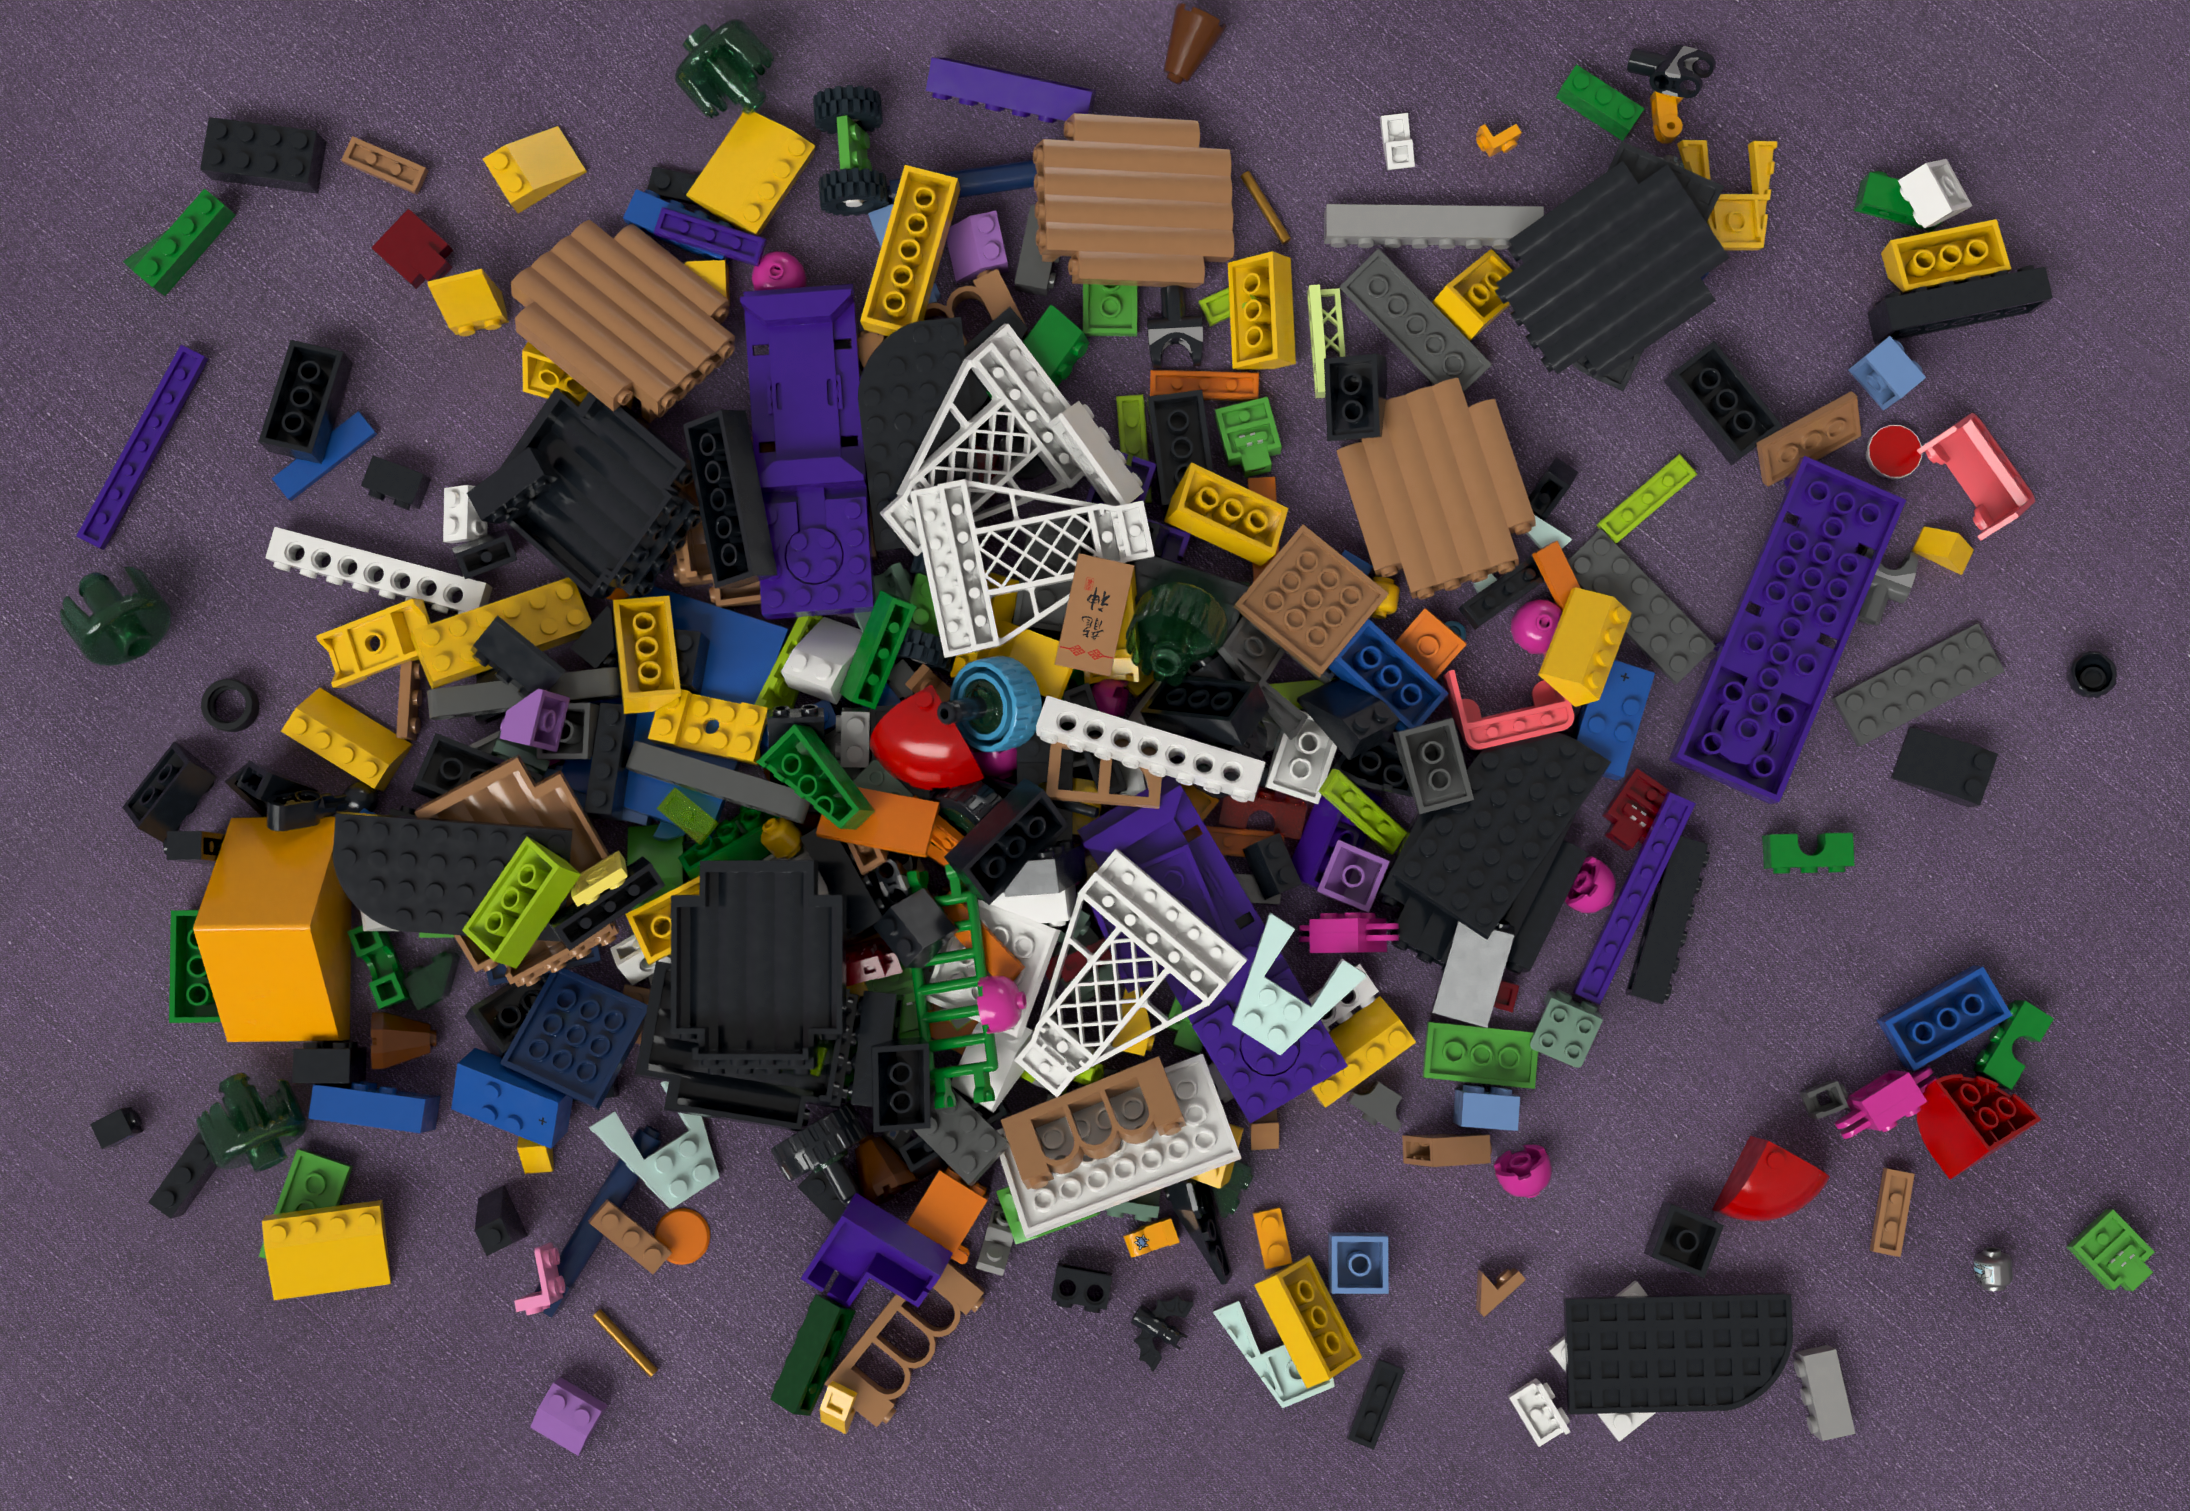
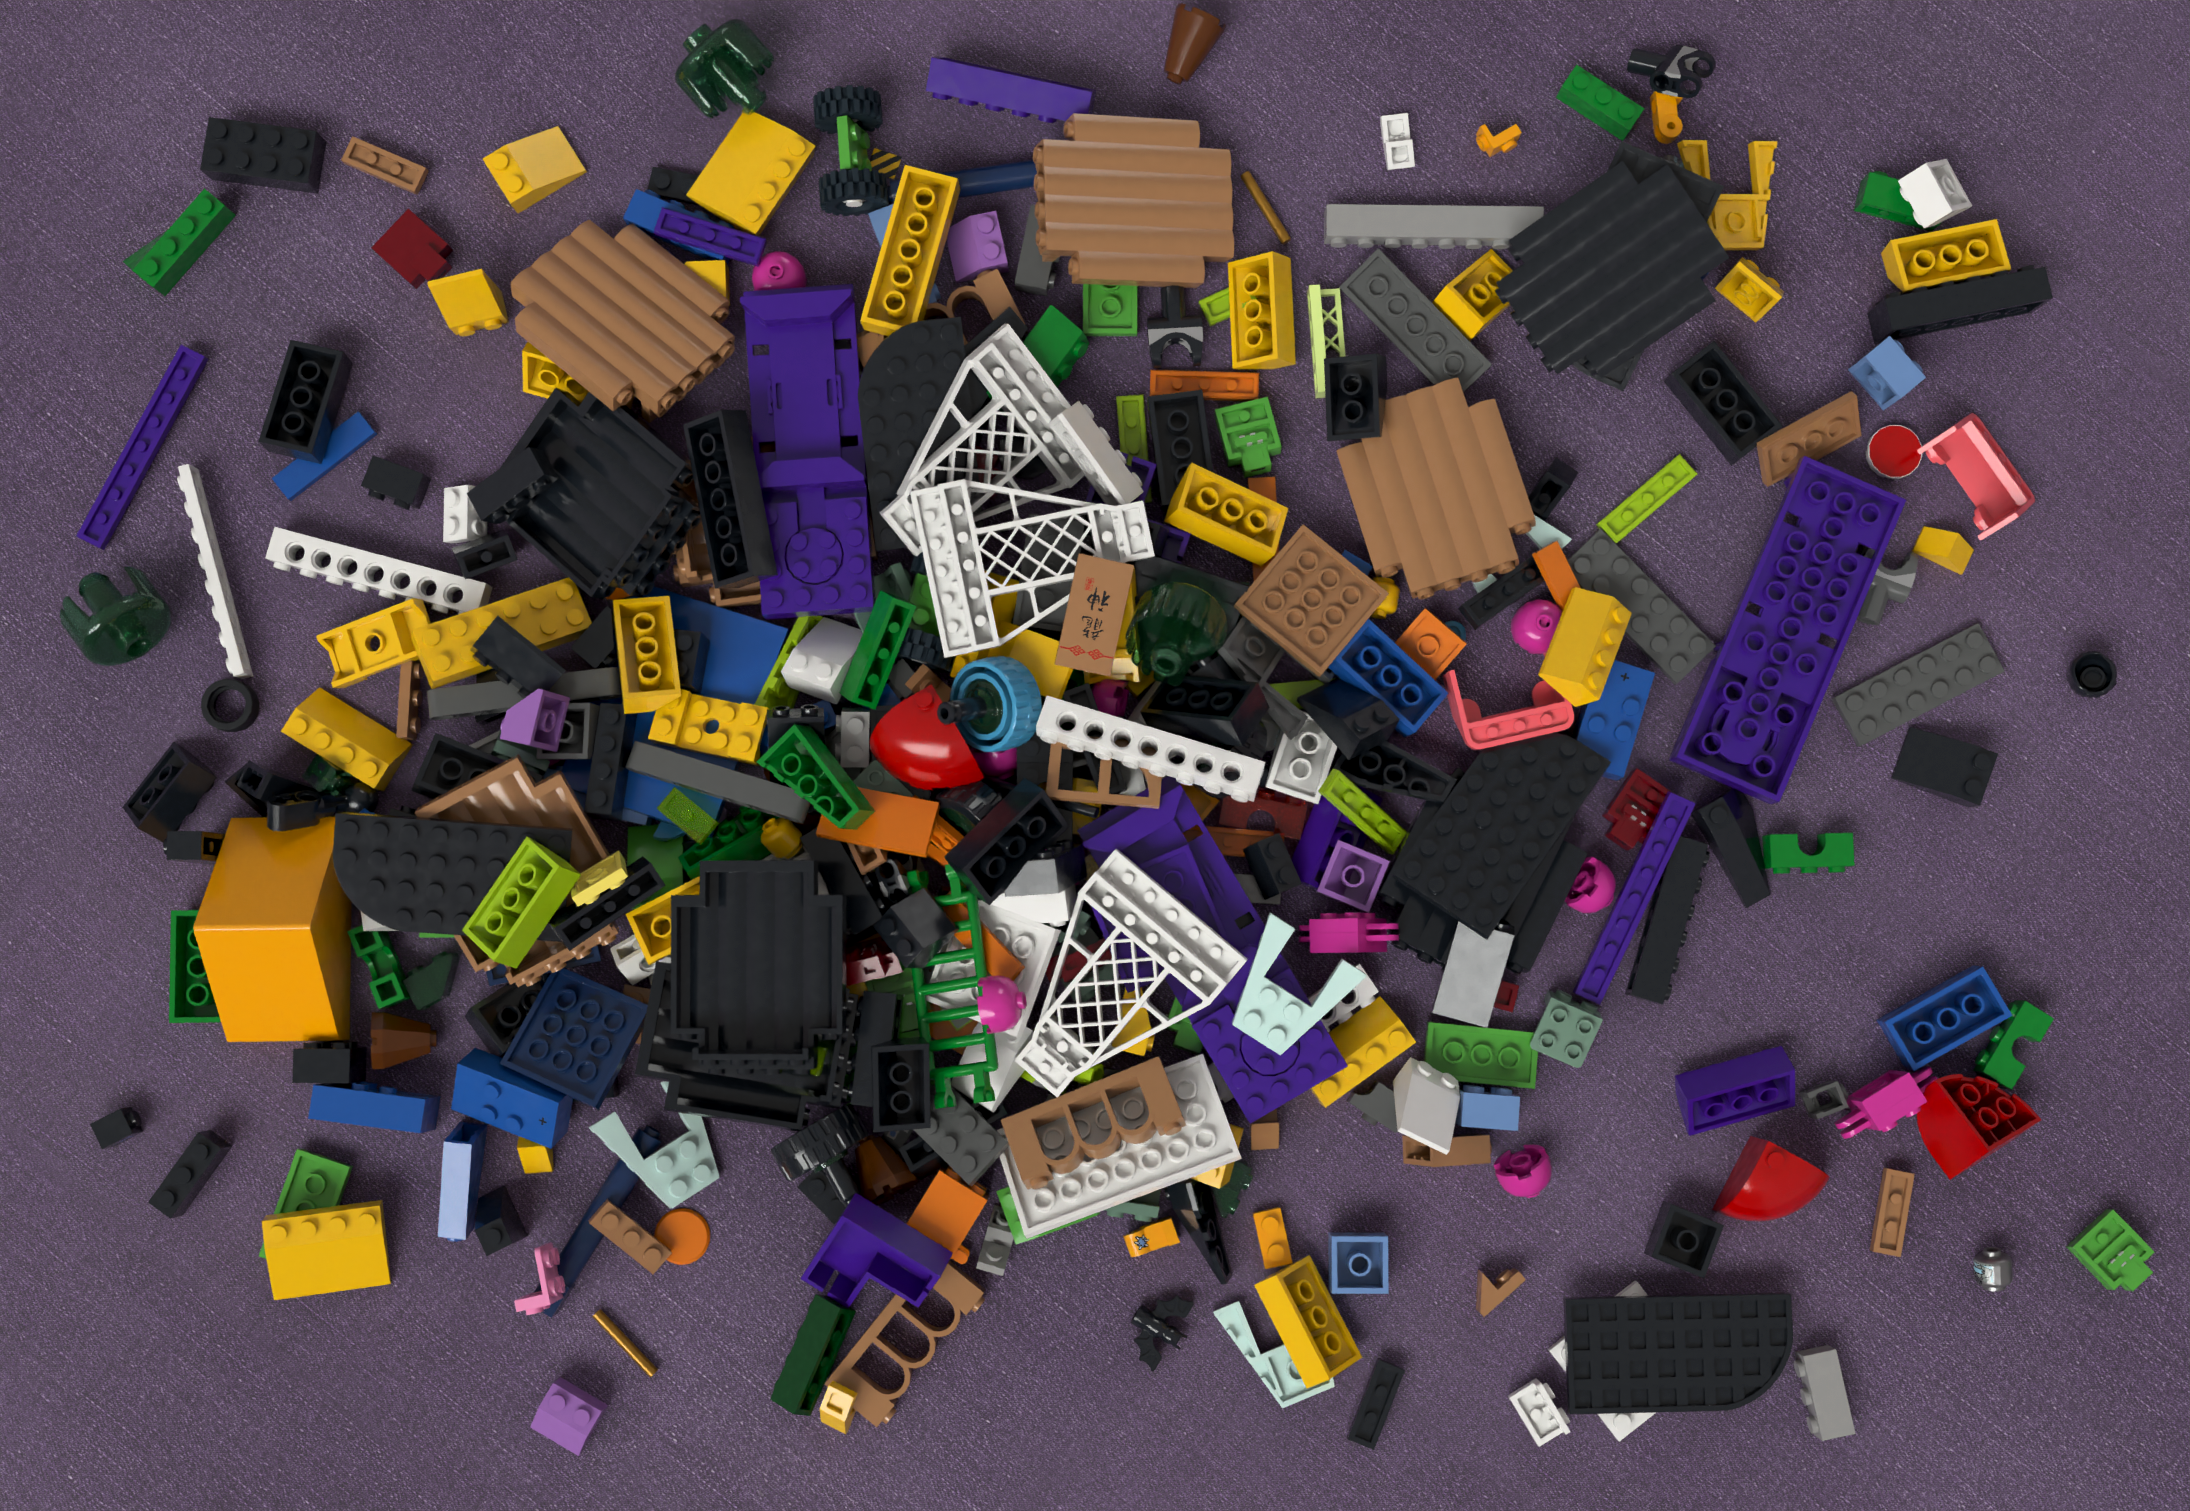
(212, 563): none -> white plate
(249, 1131): clear green piece -> none
(326, 776): none -> clear green slope
(461, 1180): none -> slope
(885, 162): none -> sticker
(1083, 1280): black brick -> none
(1426, 1104): none -> white slope
(1434, 765): dark grey slope -> none
(1733, 837): none -> black wedge
(1736, 1090): none -> dark purple slope
(1750, 289): none -> yellow slope

